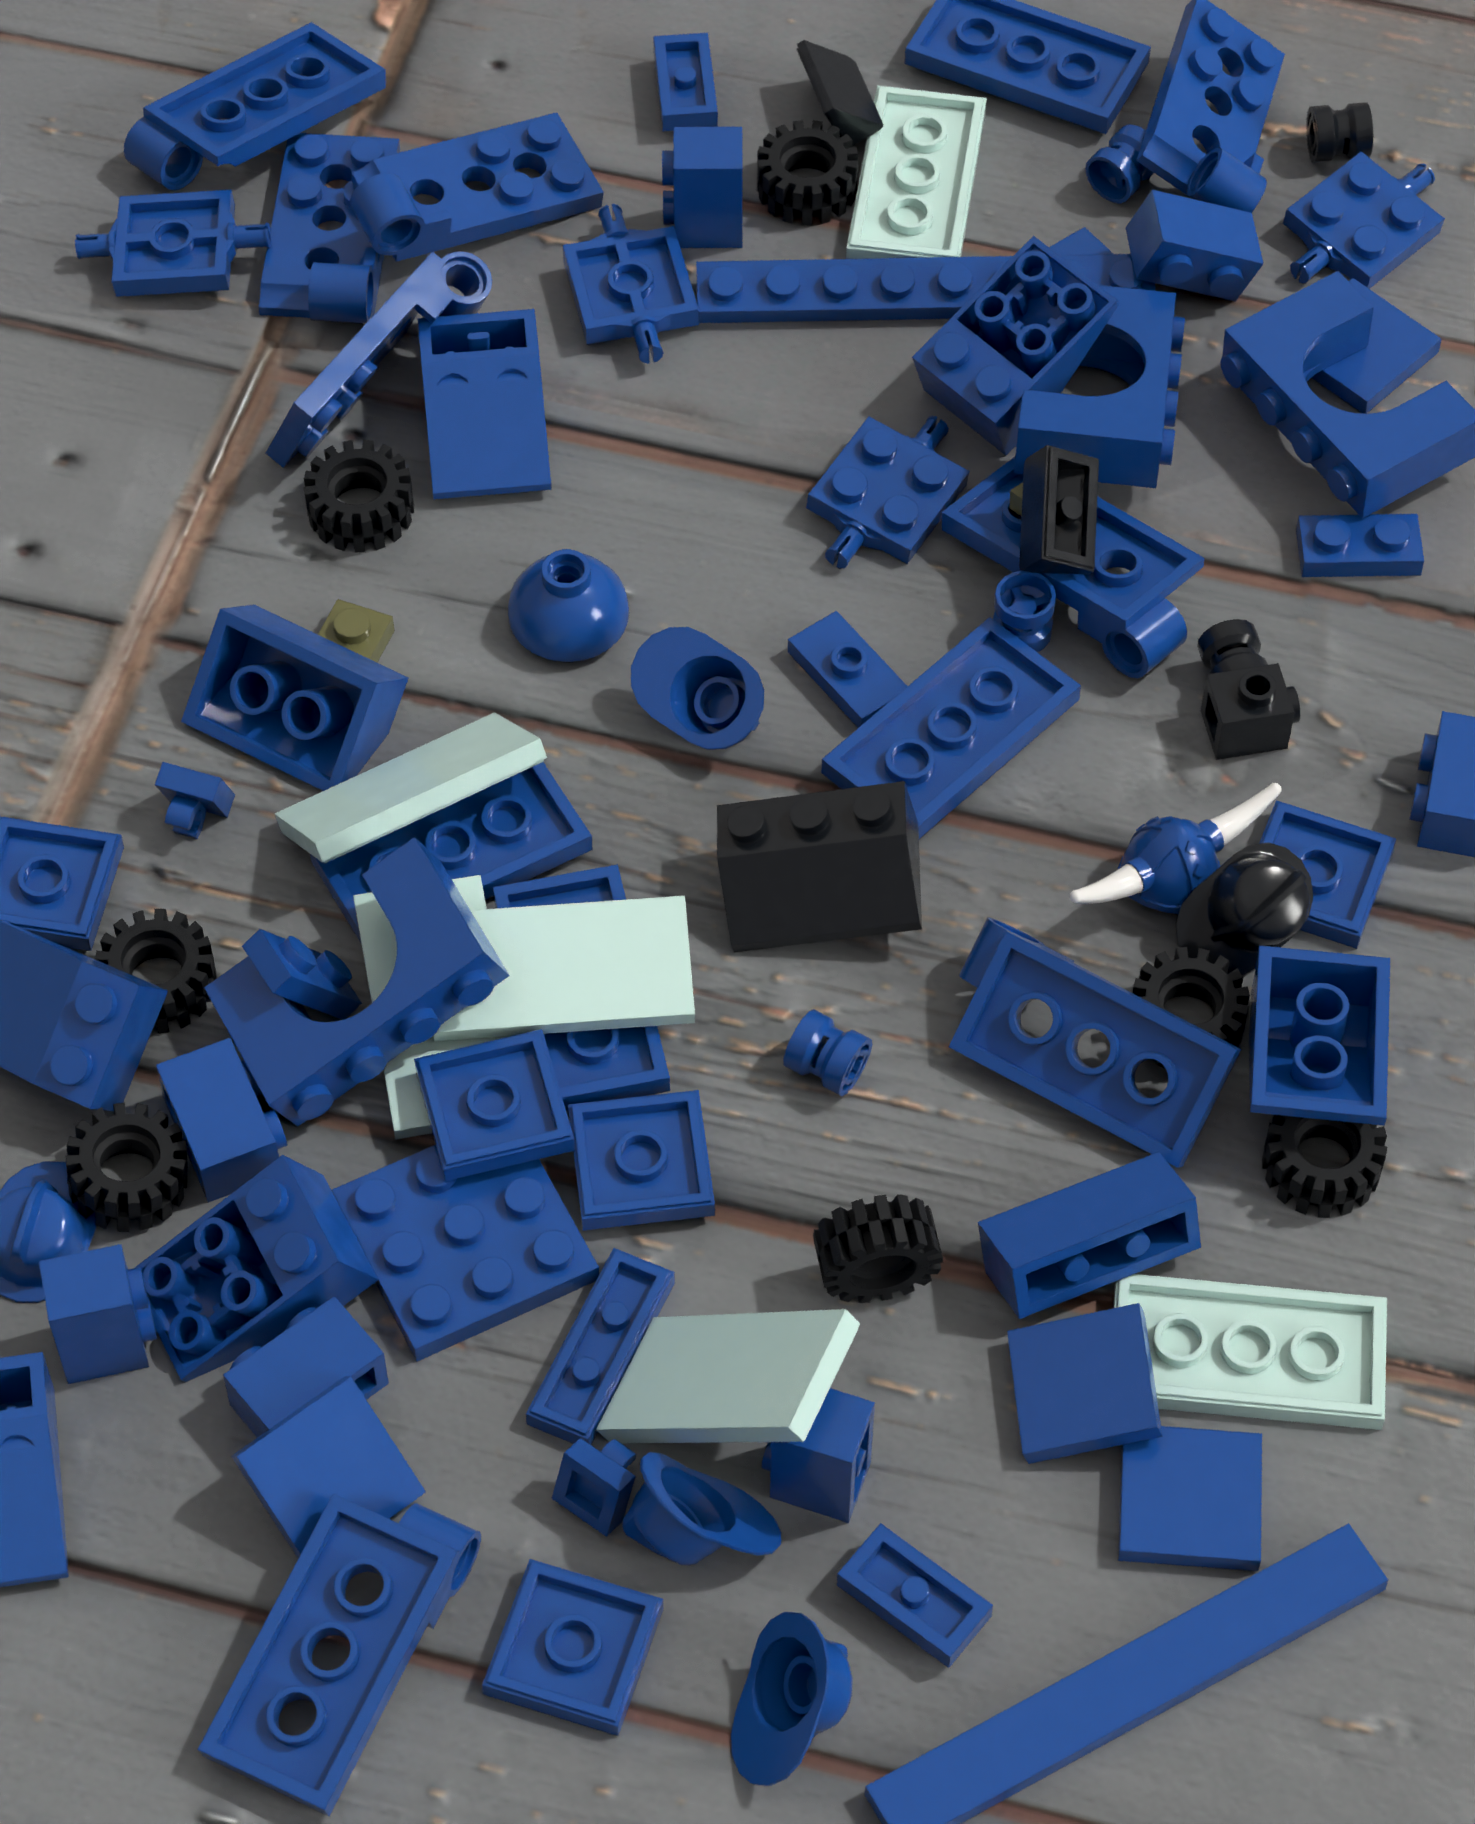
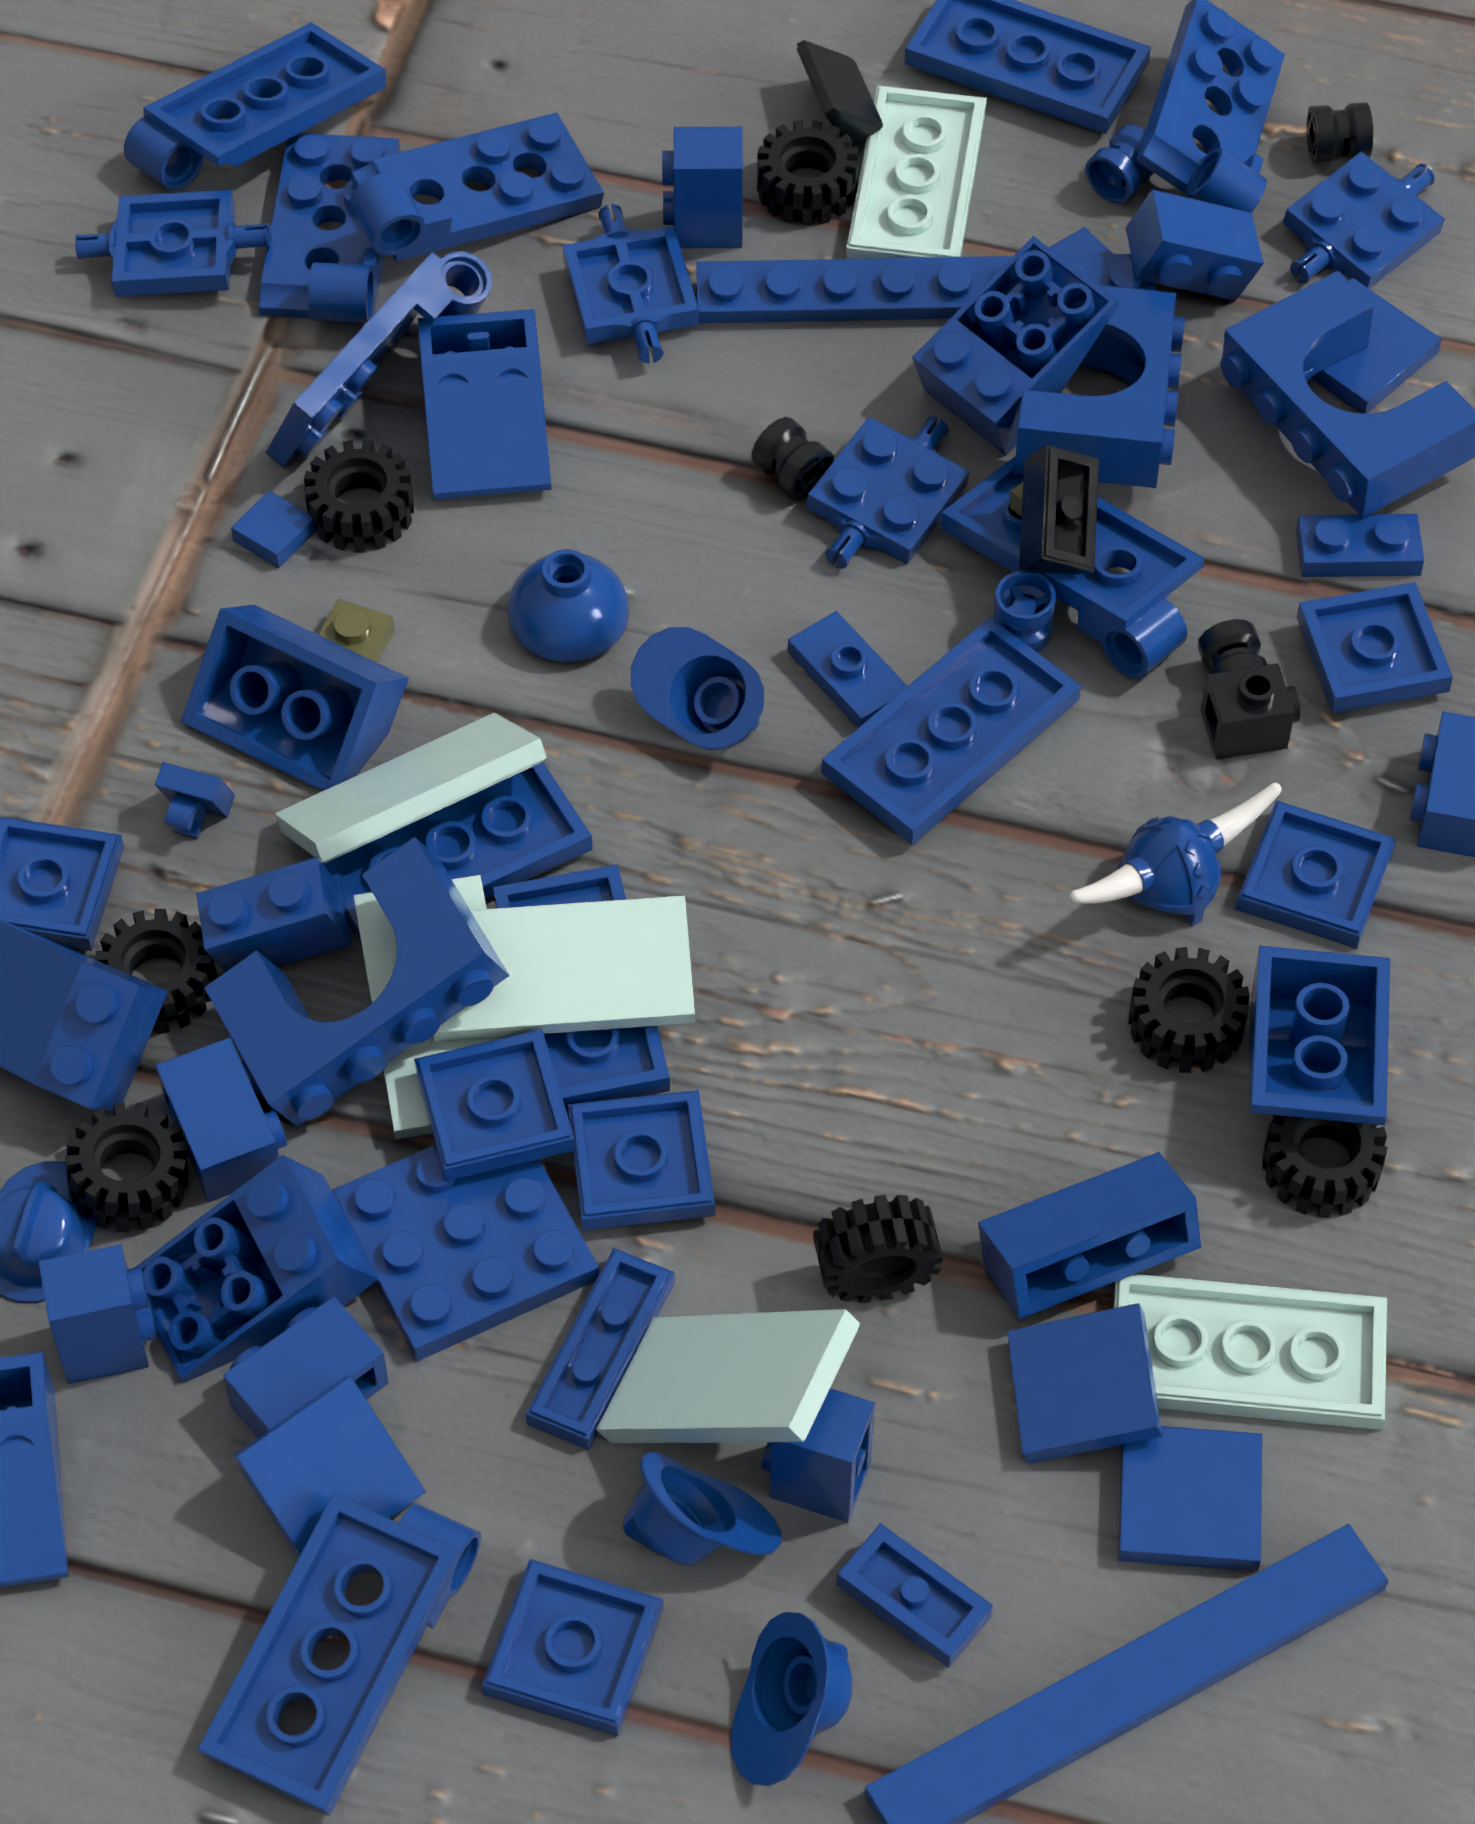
(273, 529): none -> blue tile
(278, 913): none -> blue brick
(303, 973): blue plate -> none
(596, 1483): blue tile -> none
(685, 81): blue plate -> none
(790, 456): none -> black wheel
(819, 866): black slope -> none
(827, 1052): blue wheel -> none
(1018, 968): blue hinge -> none
(1246, 903): black piece -> none
(1374, 647): none -> blue plate

